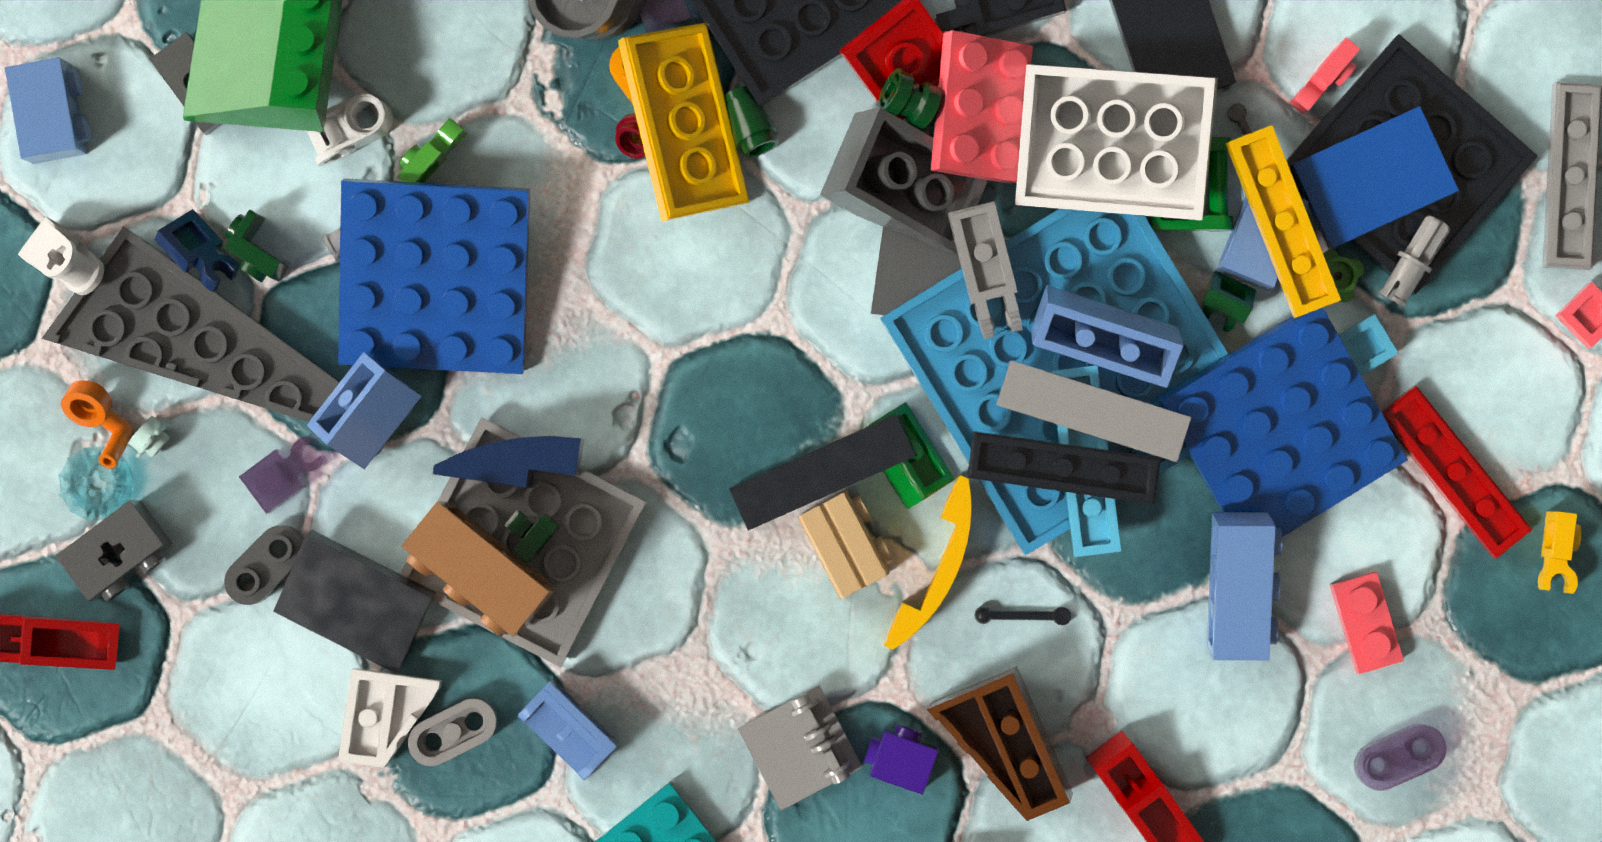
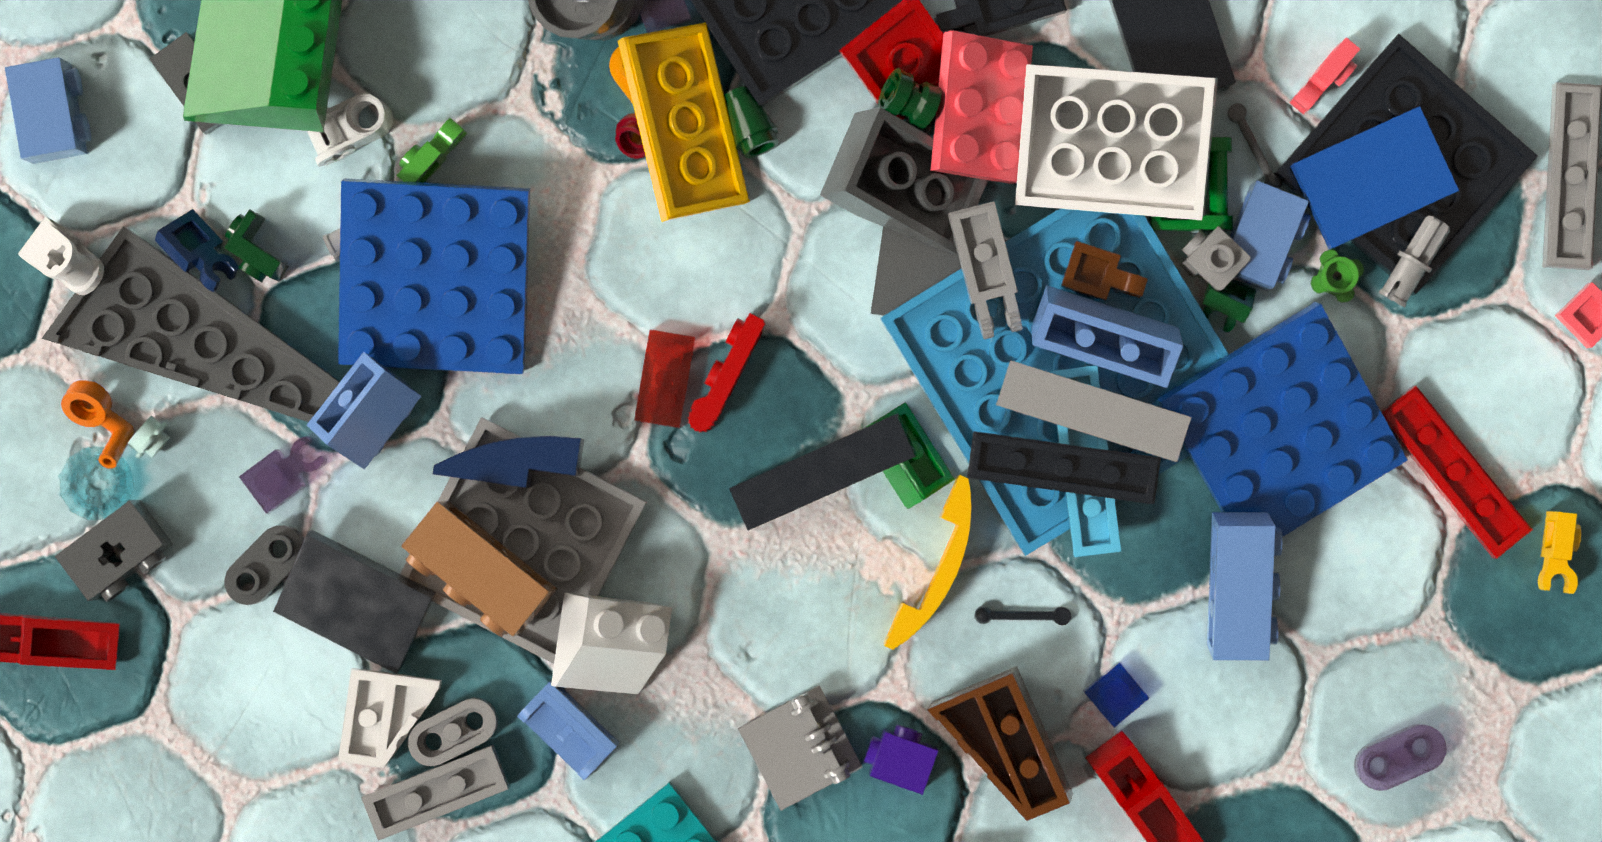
(435, 792): none -> light grey plate
(533, 535): dark green tile -> none
(609, 643): none -> white slope
(664, 378): none -> clear red plate
(726, 374): none -> red hinge
(845, 545): tan brick -> none
(1095, 272): none -> reddish brown plate
(1116, 694): none -> clear blue plate
(1214, 258): none -> light grey bracket
(1283, 221): yellow plate -> none
(1366, 622): coral plate -> none
(1368, 344): medium azure plate -> none

